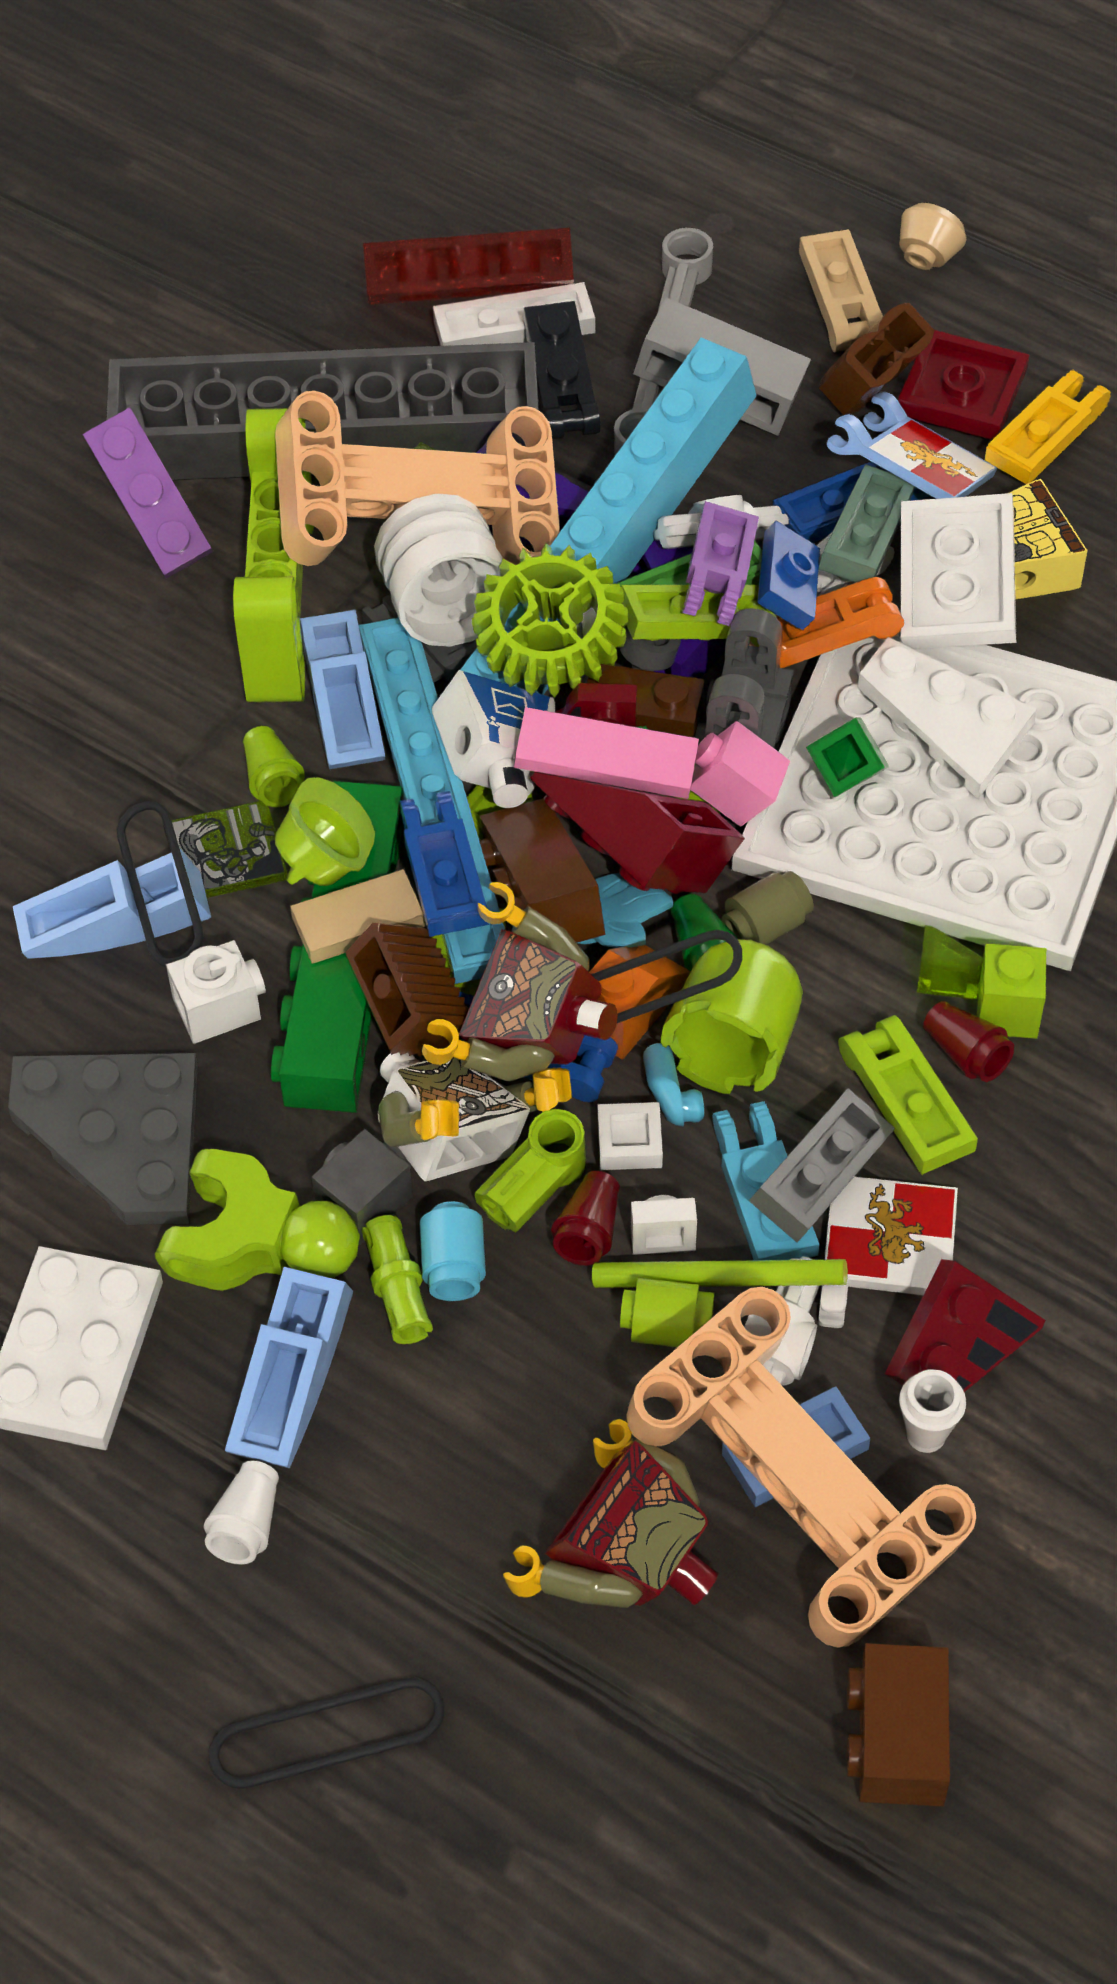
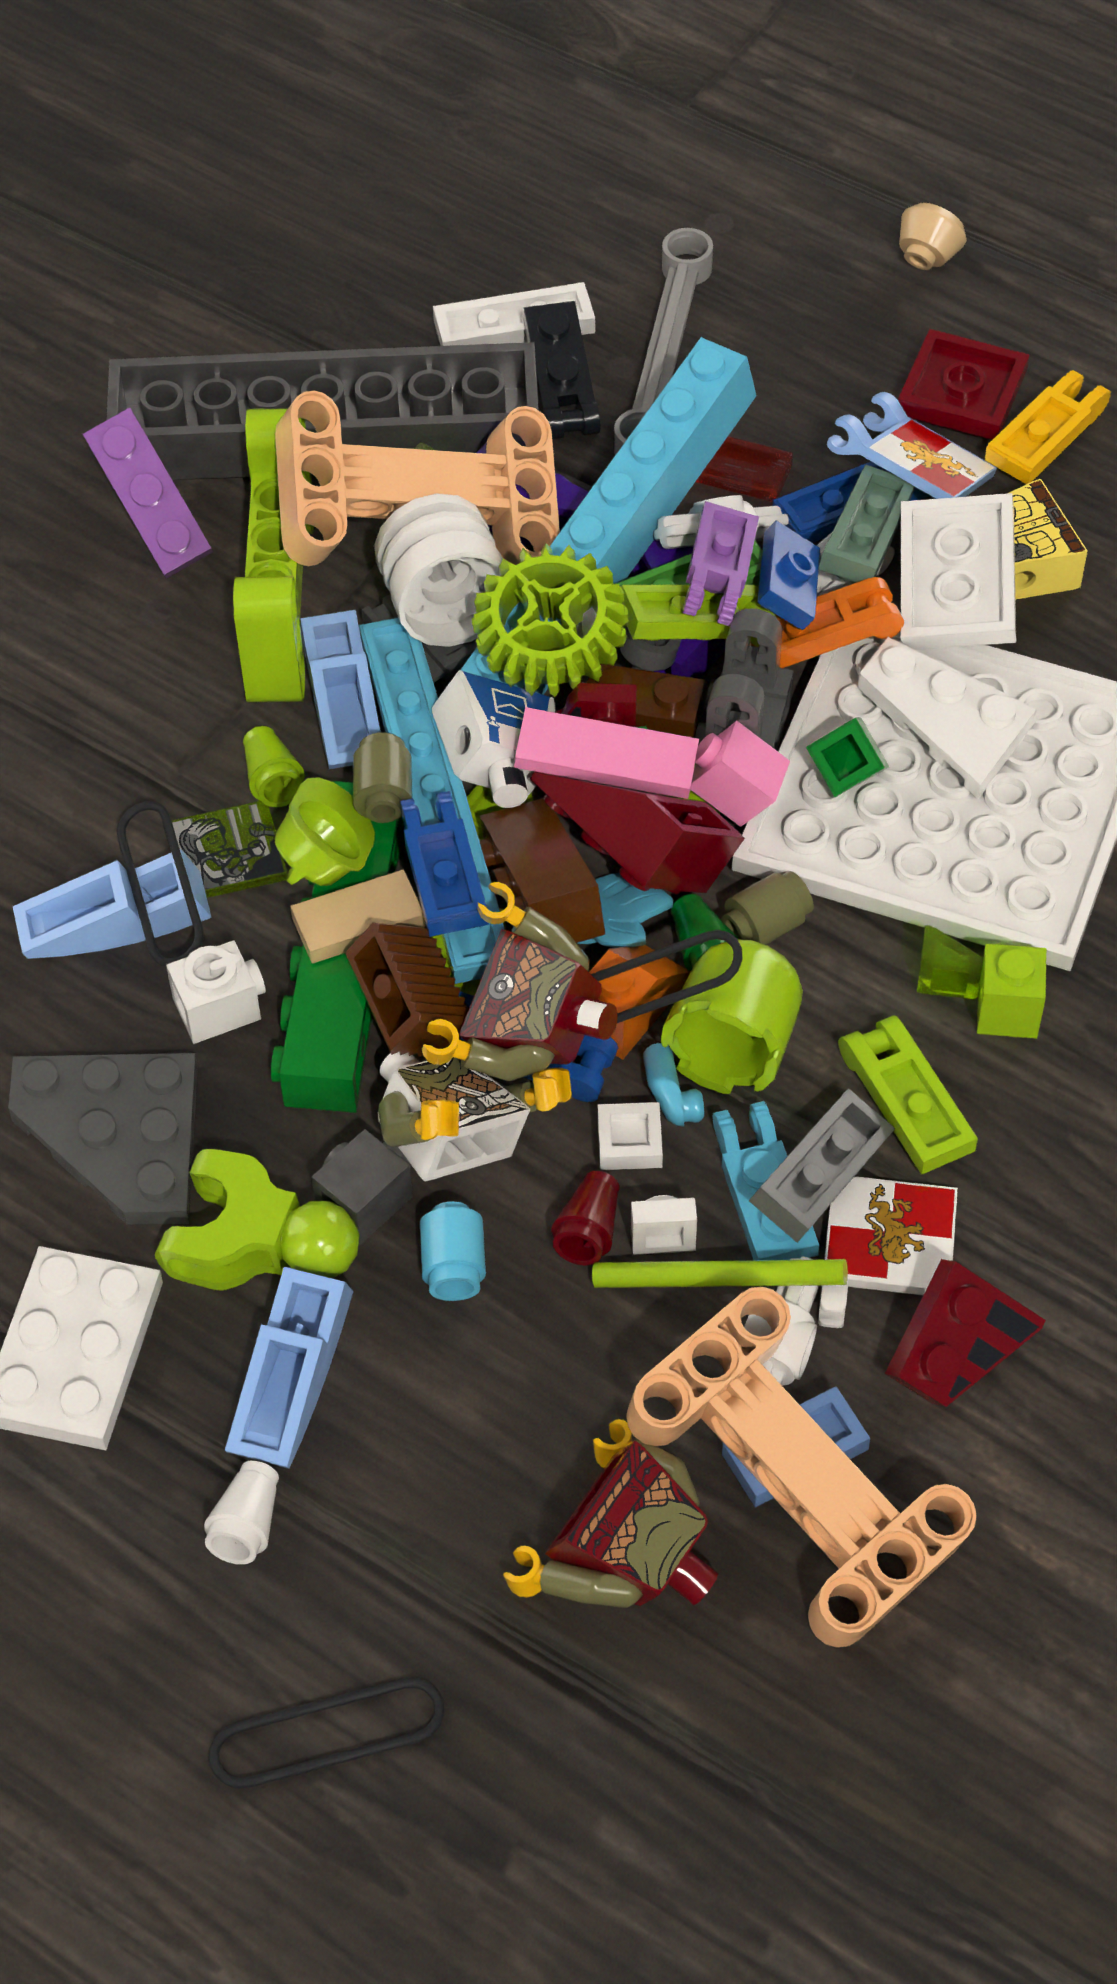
(381, 777): none -> olive brick
(396, 1279): lime pin -> none
(467, 265): clear red brick -> none
(533, 1173): lime piece -> none
(665, 1311): lime brick -> none
(748, 469): none -> clear red tile
(774, 369): light grey brick -> none
(840, 286): tan plate -> none
(876, 358): reddish brown brick -> none
(902, 1724): reddish brown piece -> none
(931, 1408): white cone -> none
(970, 1041): dark red cone -> none

